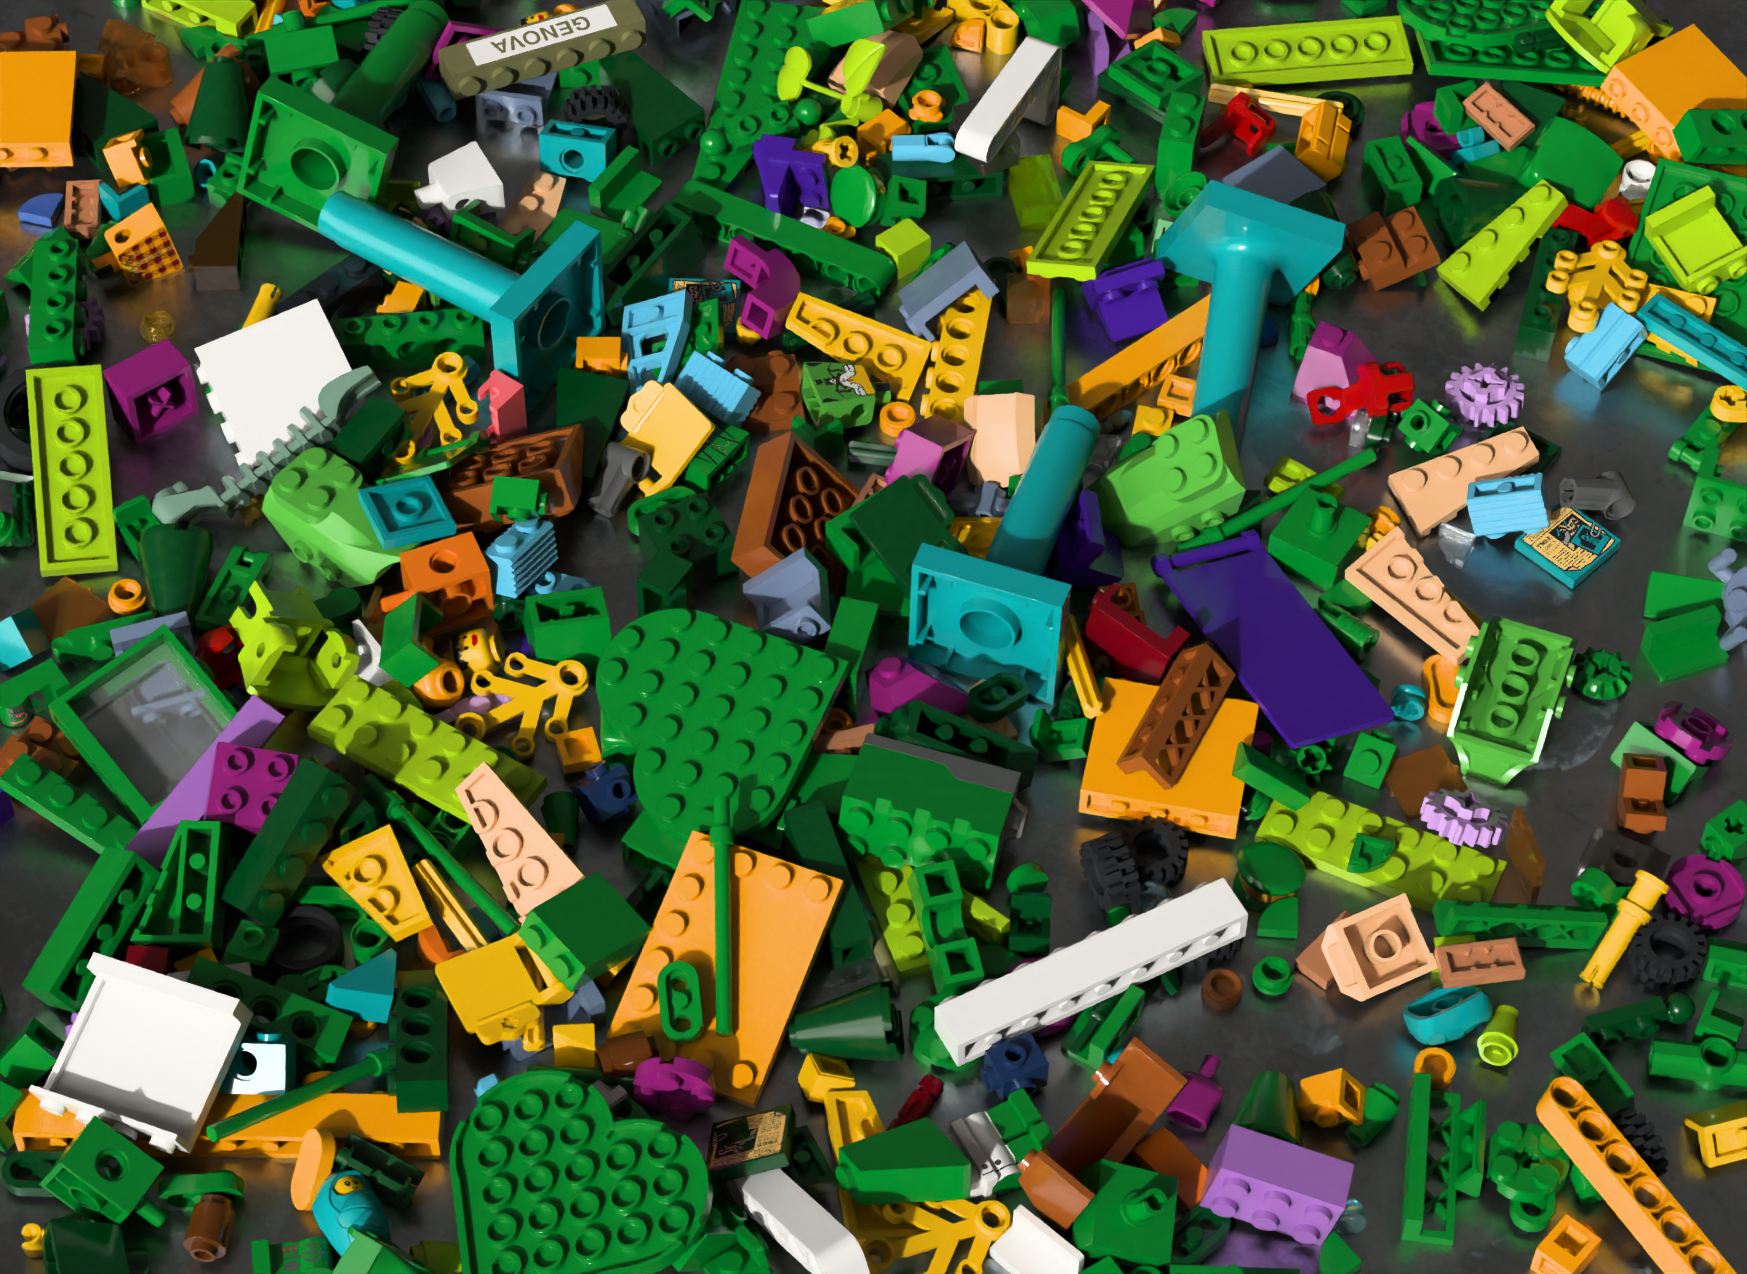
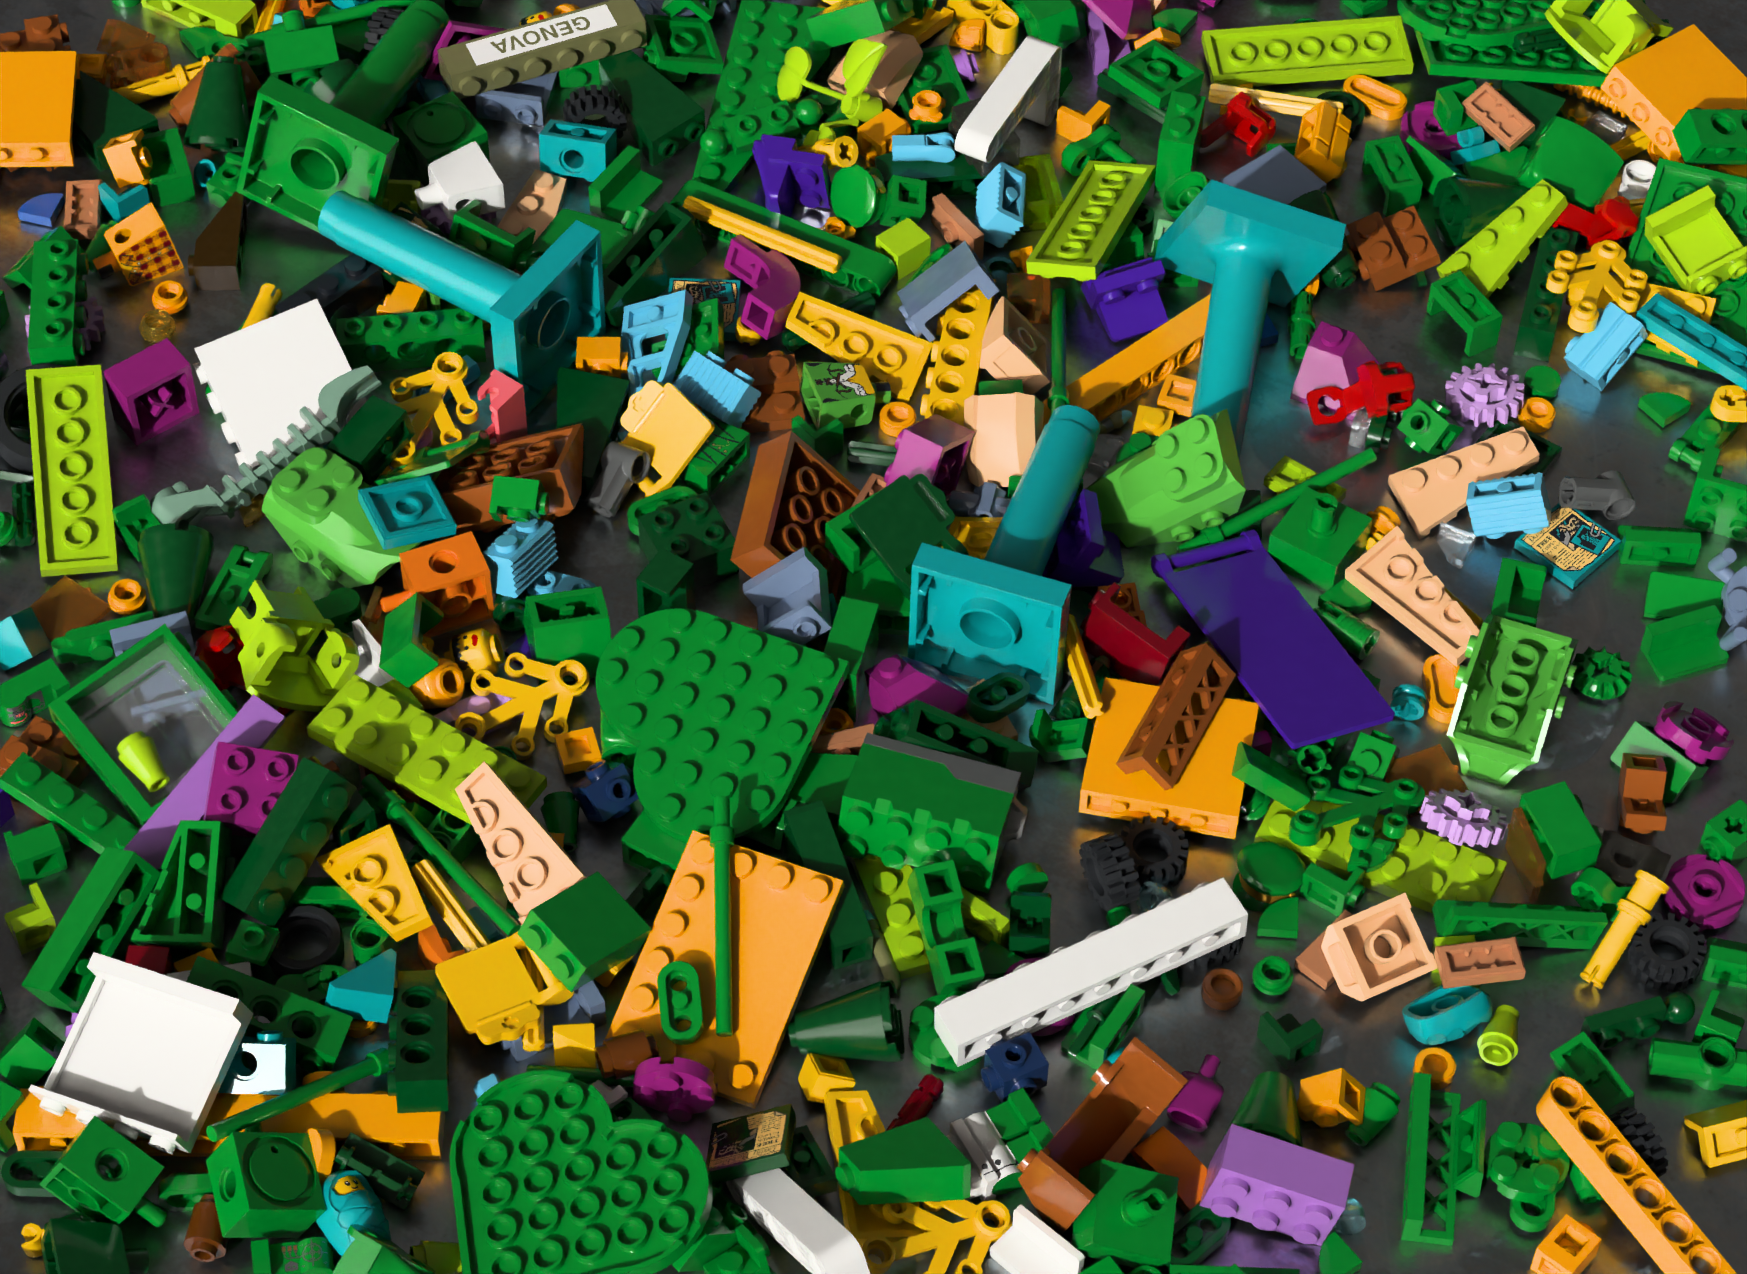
(31, 923): none -> lime panel
(37, 852): none -> green brick
(143, 760): none -> lime cone
(162, 84): none -> yellow pin
(170, 297): none -> light orange plate
(265, 1184): none -> green piece
(434, 131): none -> green piece
(681, 47): none -> green plate
(763, 235): none -> yellow axle
(956, 225): none -> nougat plate
(966, 65): none -> medium lavender plate
(1001, 204): none -> medium azure brick
(1015, 349): none -> light nougat slope
(1289, 1039): none -> dark green panel
(1330, 891): none -> green bracket
(1377, 97): none -> light orange tile
(1400, 795): none -> green plant
(1468, 308): none -> green panel
(1519, 591): none -> green panel
(1536, 415): none -> light orange tile
(1542, 382): none -> green tile
(1561, 829): none -> green brick
(1606, 127): none -> clear tile
(1658, 546): none -> green panel
(1664, 407): none -> green tile

